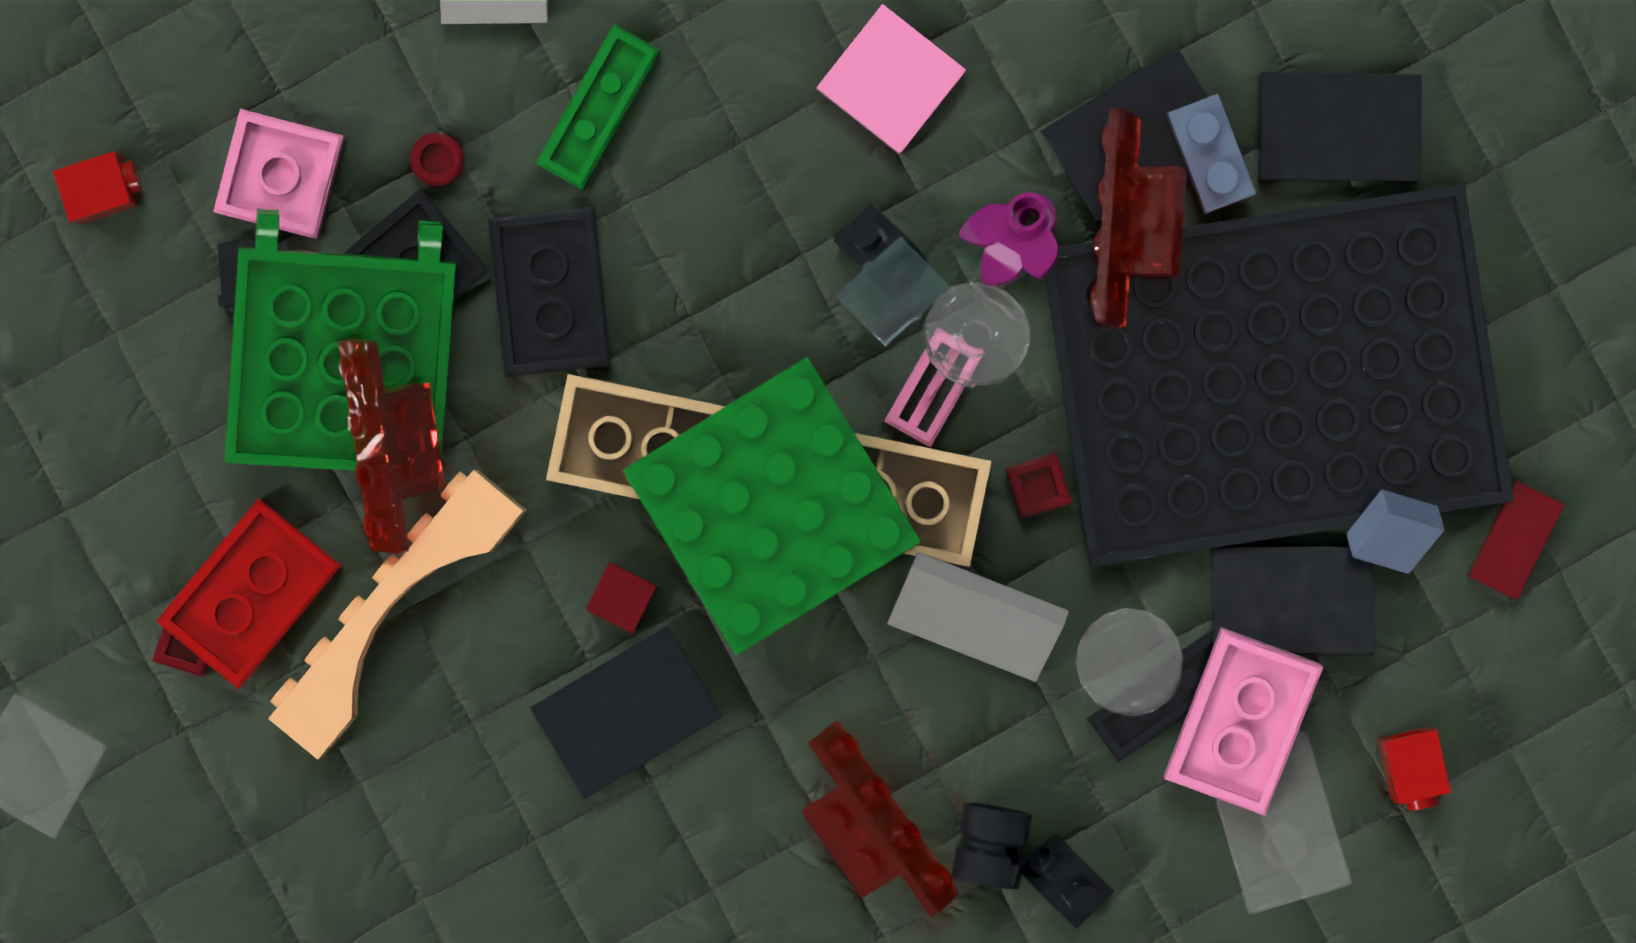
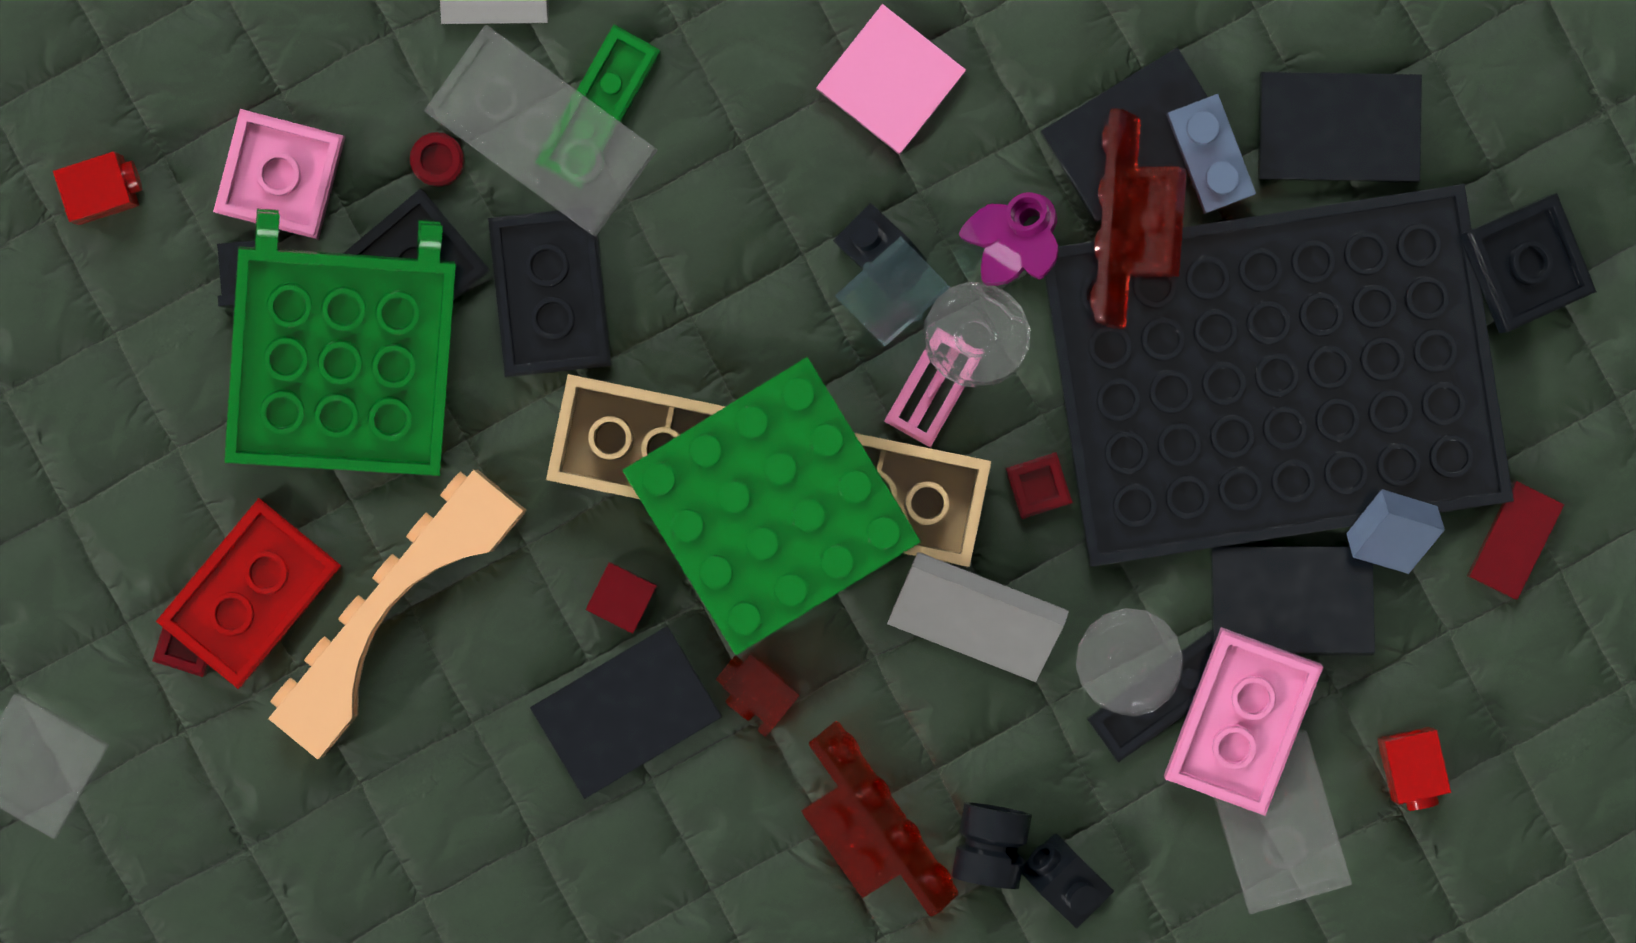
(392, 443): clear red bracket -> none
(540, 130): none -> clear tile
(757, 691): none -> clear red brick
(1528, 263): none -> black tile

